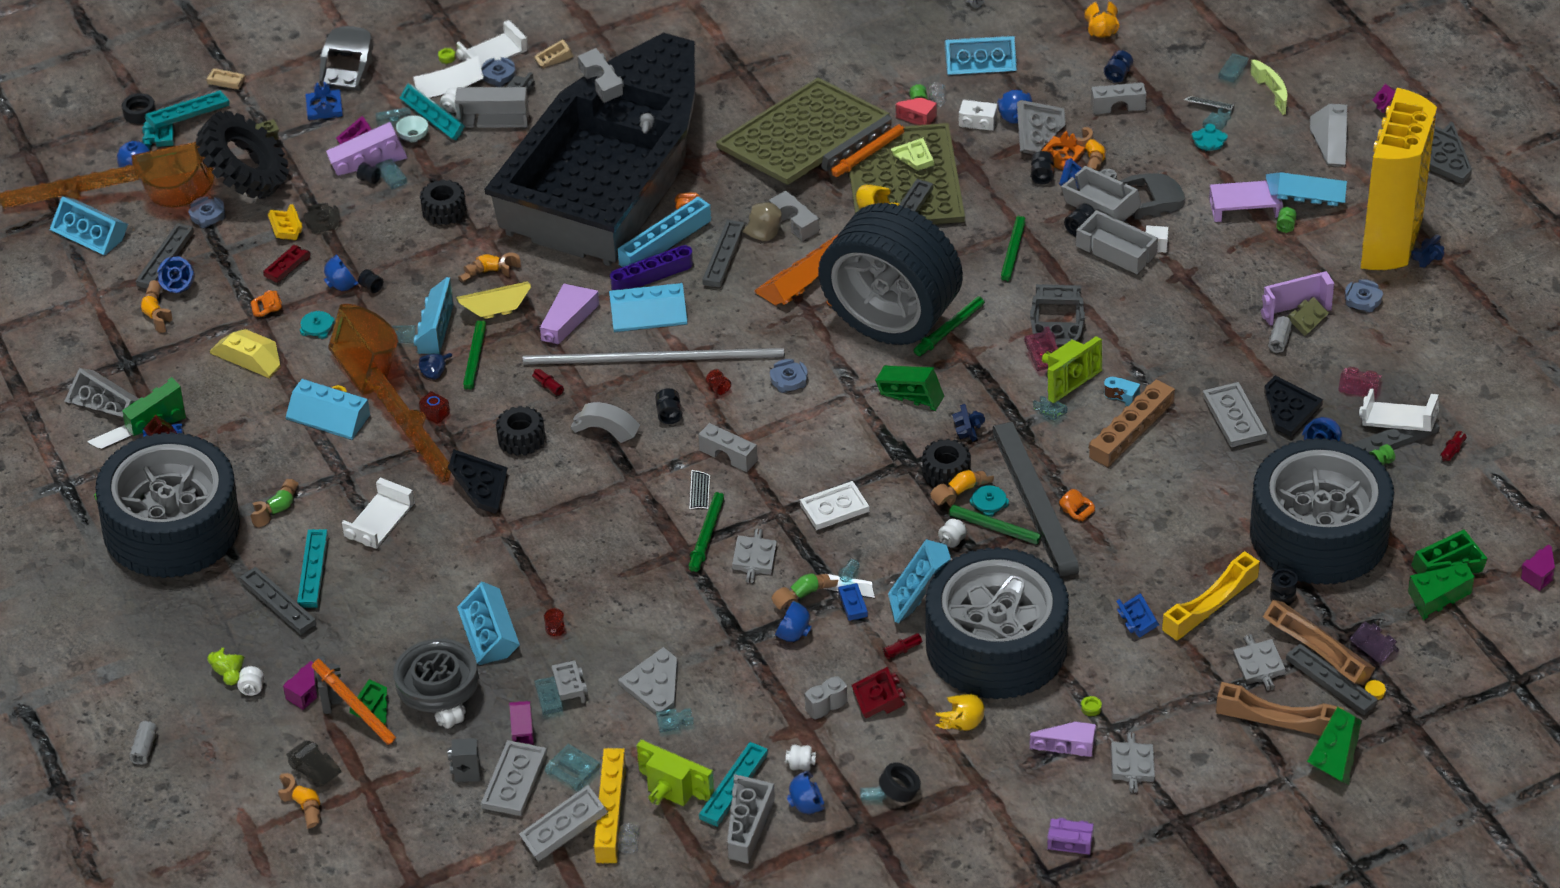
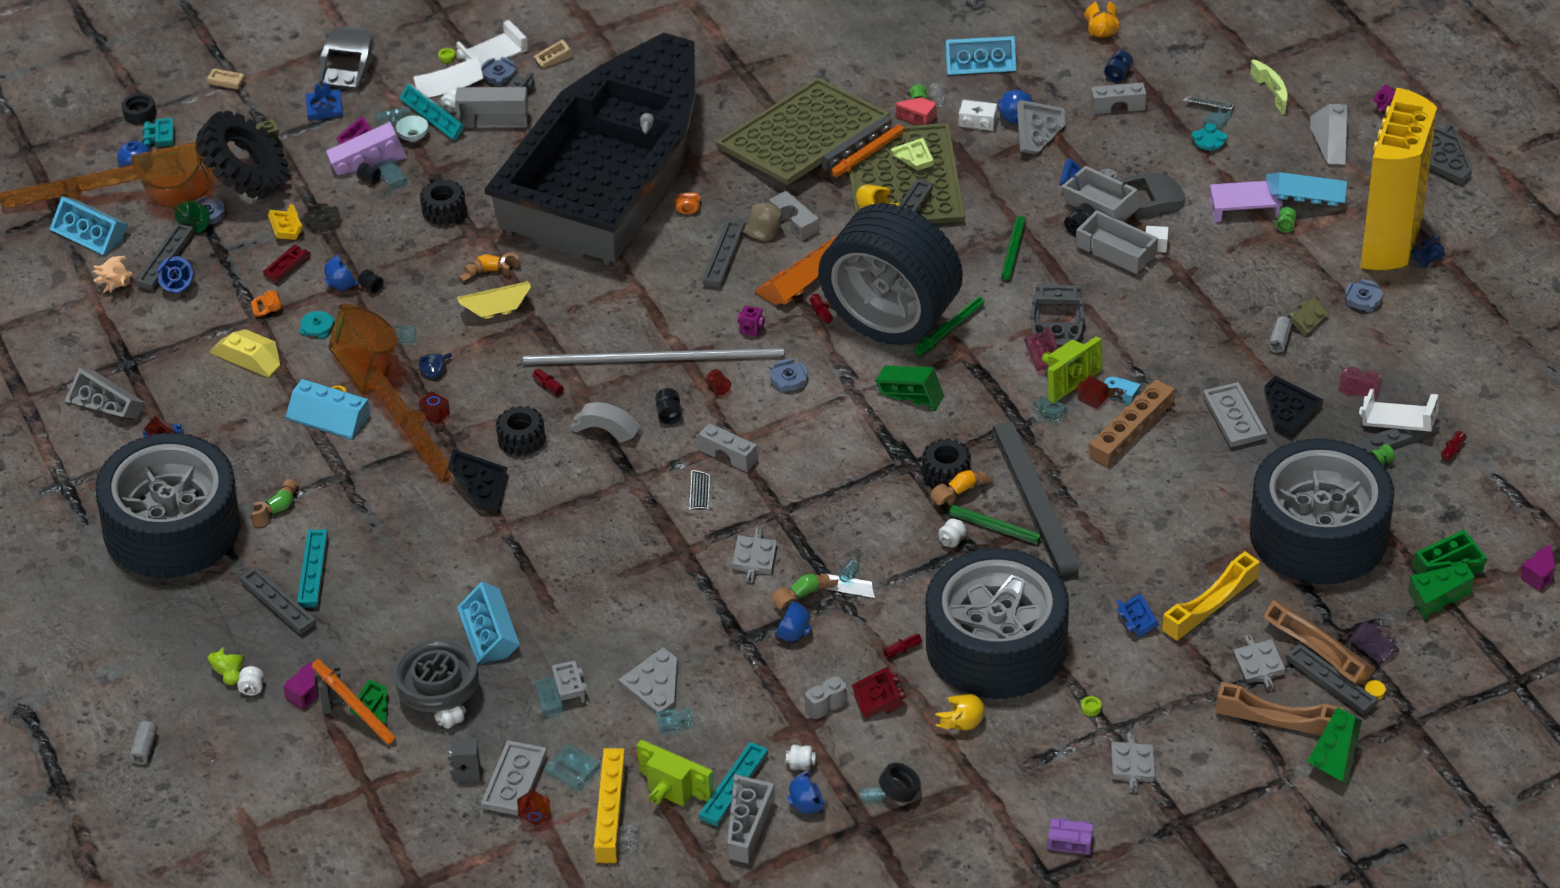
(110, 437): white sticker -> none
(112, 273): none -> light nougat hair
(151, 307): medium nougat piece -> none
(163, 402): green wedge -> none
(187, 109): teal plate -> none
(192, 214): none -> dark green piece
(304, 796): medium nougat piece -> none
(316, 766): clear smoke brick -> none
(380, 514): white panel -> none
(435, 318): medium azure slope -> none
(474, 355): green axle -> none
(521, 722): magenta slope -> none
(533, 807): none -> clear red brick
(554, 622): clear red wheel -> none
(563, 823): light grey plate -> none
(567, 312): lavender slope -> none
(608, 84): light grey arch -> none
(648, 307): medium azure slope -> none
(652, 268): dark purple beam -> none
(666, 232): medium azure brick -> none
(698, 554): green axle -> none
(750, 320): none -> magenta brick
(821, 308): none -> dark red axle
(834, 505): white plate -> none
(852, 601): blue plate -> none
(914, 580): medium azure slope -> none
(969, 420): dark blue hips -> none
(989, 500): teal piece -> none
(1042, 167): black wheel -> none
(1068, 143): orange piece -> none
(1068, 738): lavender slope -> none
(1073, 501): orange piece -> none
(1092, 391): none -> clear red brick
(1095, 150): medium nougat piece -> none
(1233, 67): clear light blue plate -> none
(1283, 586): black wheel -> none
(1291, 293): lavender panel -> none
(1322, 428): blue cylinder -> none

